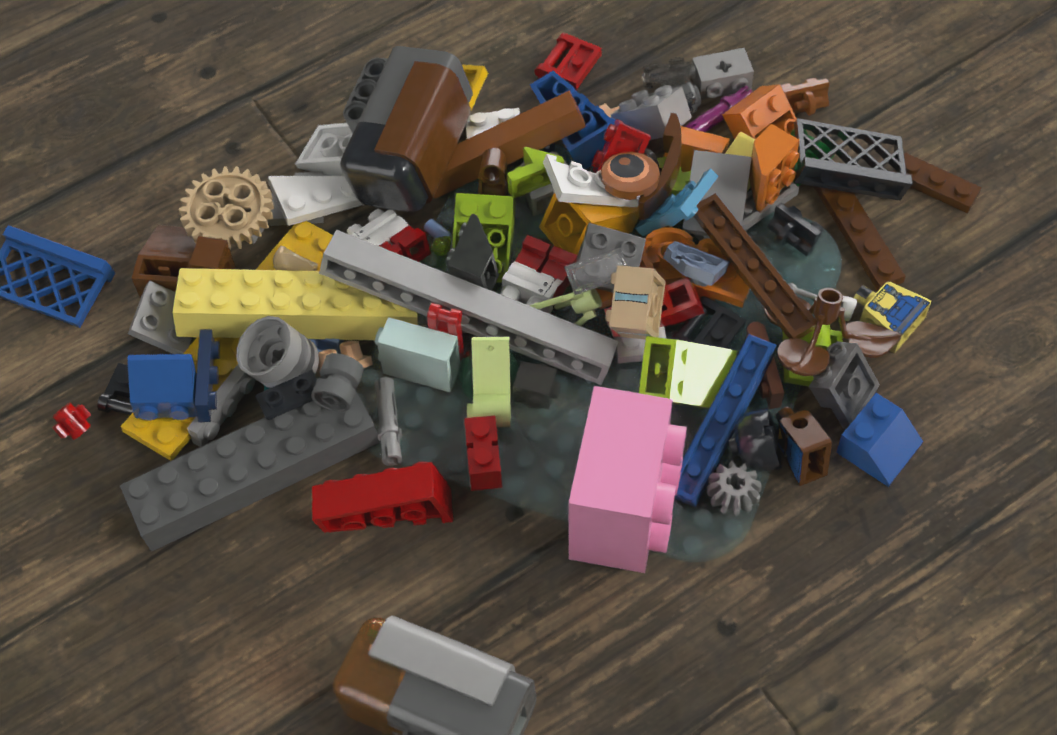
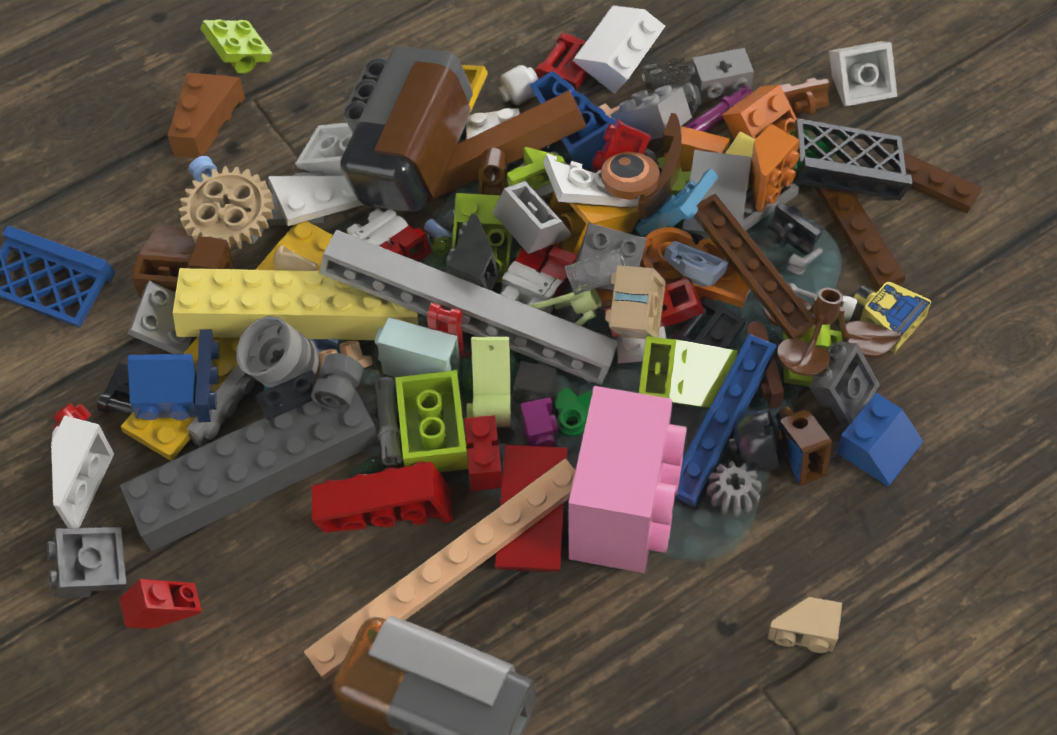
(78, 467): none -> white slope
(86, 561): none -> flat silver plate
(159, 603): none -> red slope
(201, 111): none -> dark orange wedge
(201, 165): none -> light blue bush
(236, 43): none -> lime plate
(370, 466): none -> clear green arm
(432, 420): none -> lime brick
(449, 563): none -> light nougat plate
(517, 85): none -> white head
(529, 218): none -> light grey slope
(539, 422): none -> magenta brick
(541, 544): none -> red tile
(572, 409): none -> green plate
(618, 45): none -> white slope
(798, 264): none -> light grey hand
(808, 624): none -> tan slope
(864, 72): none -> white slope

